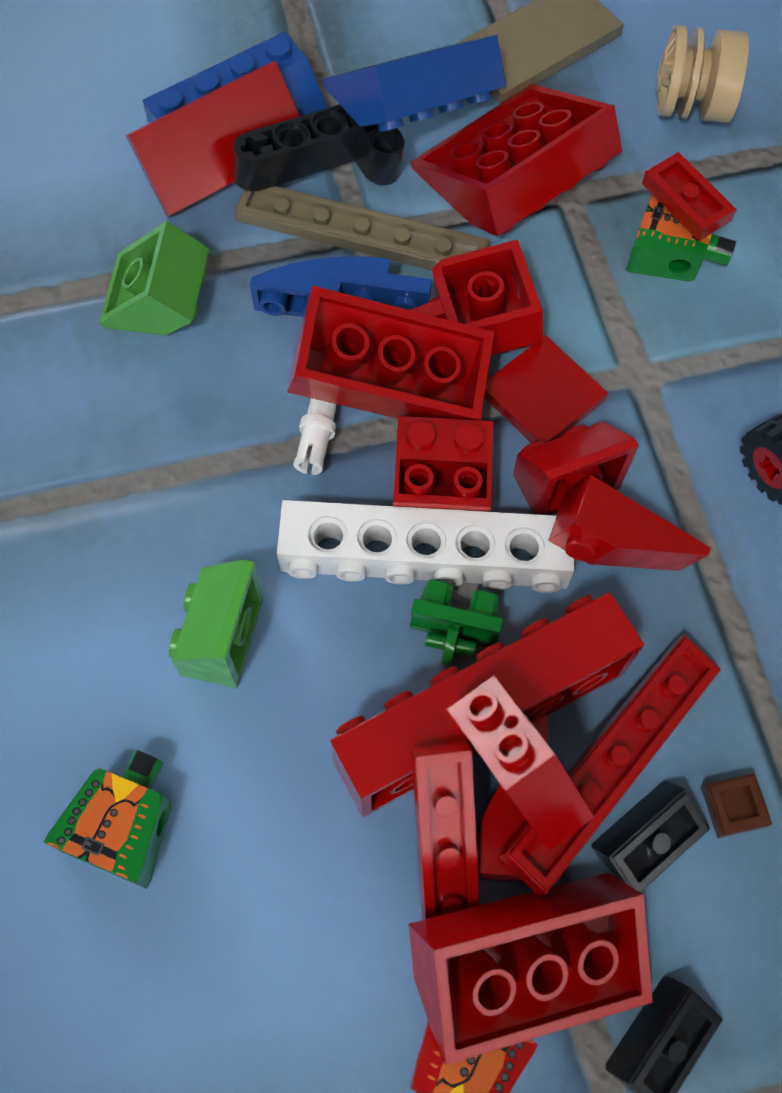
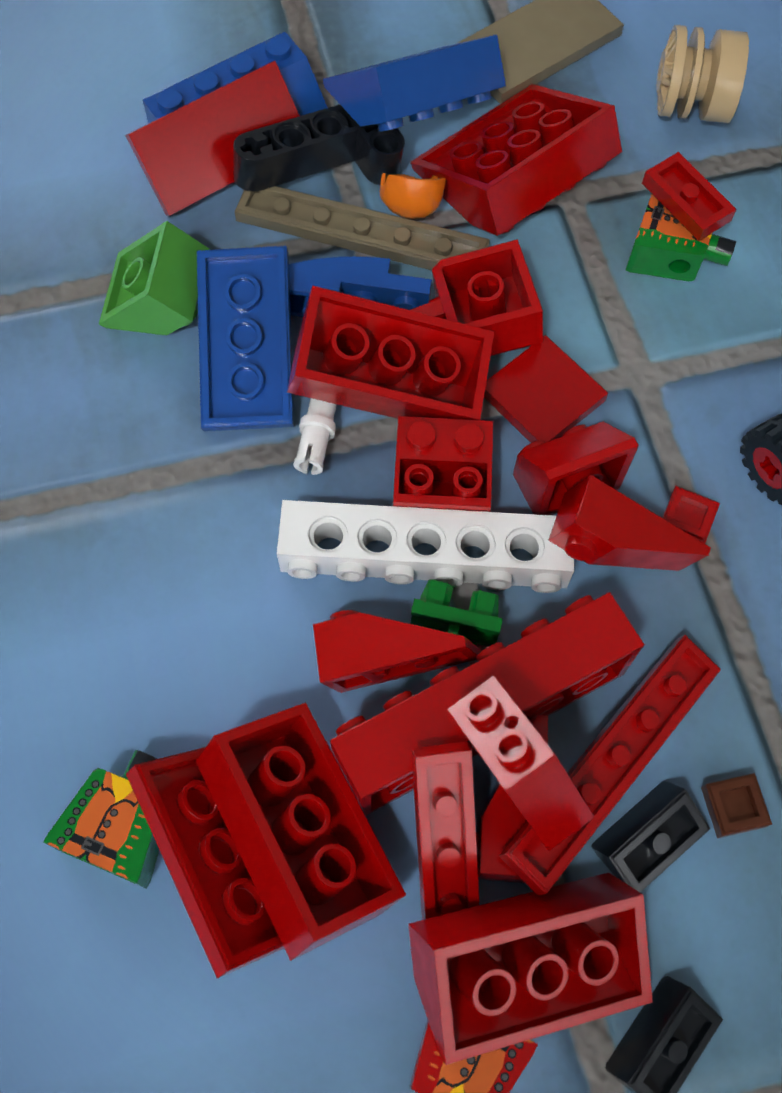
(204, 862): none -> red tile
(218, 623): bright green slope -> none
(244, 338): none -> blue tile
(298, 829): none -> red brick
(370, 650): none -> red slope
(411, 196): none -> orange hair
(691, 512): none -> red tile

